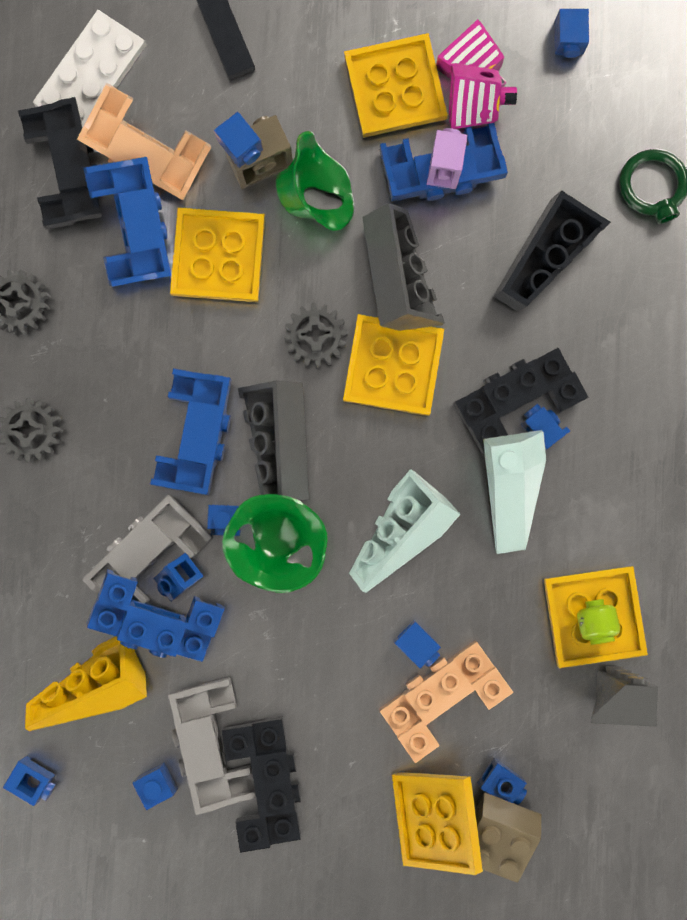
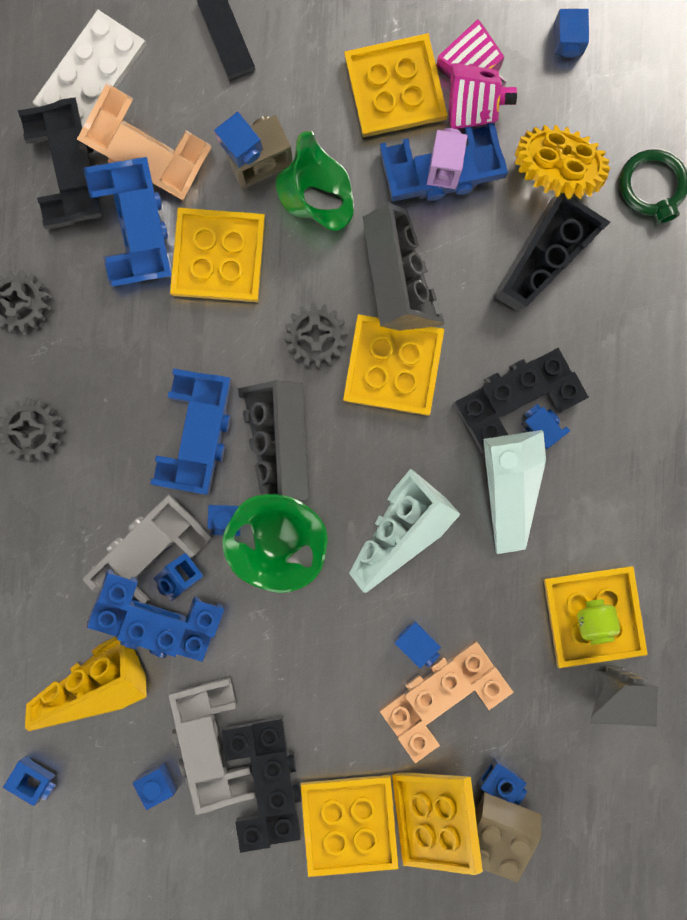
(349, 825): none -> yellow plate
(562, 161): none -> yellow gear

